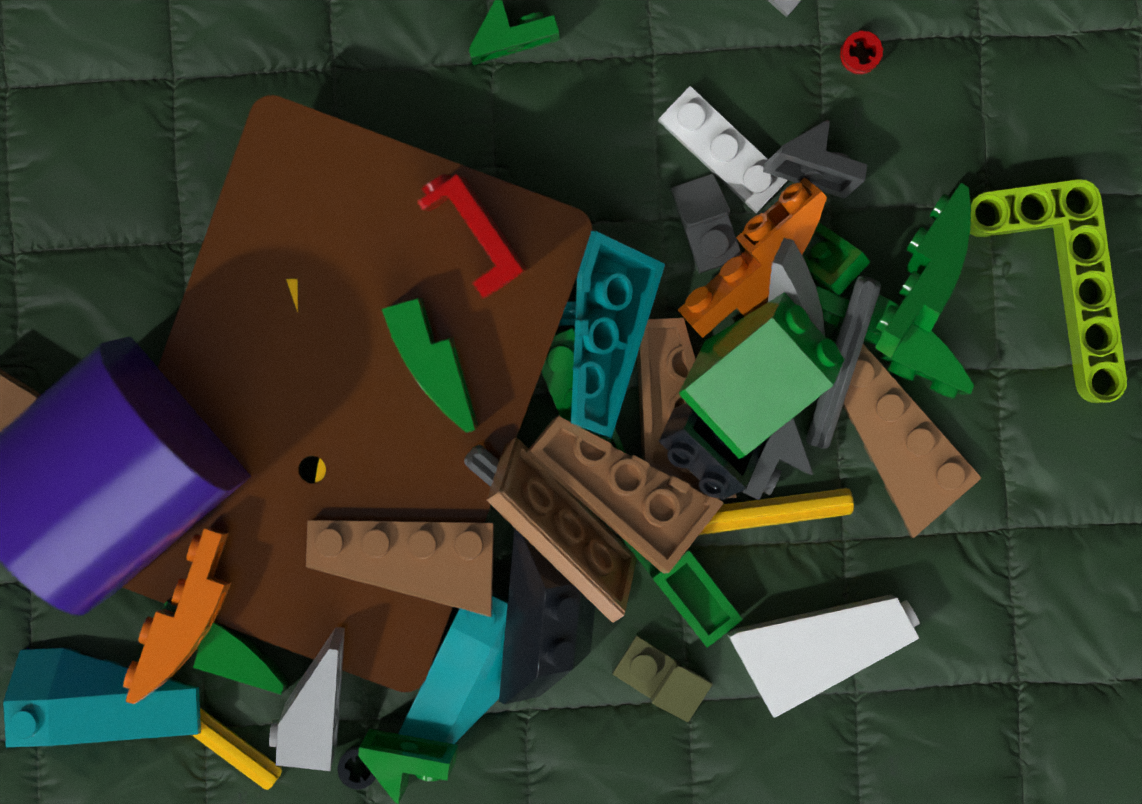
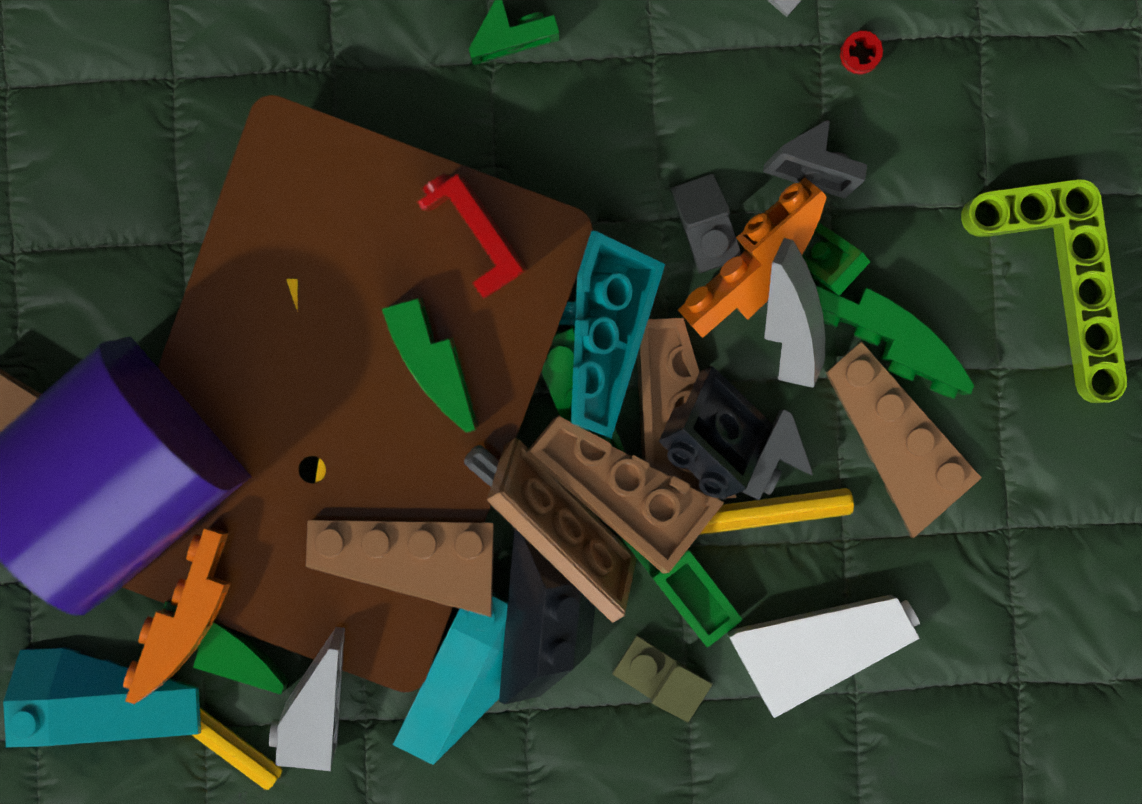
(345, 771): black bush -> none
(396, 756): green slope -> none
(721, 148): white plate -> none
(760, 374): slope -> none
(849, 344): dark grey axle -> none
(933, 270): green slope -> none

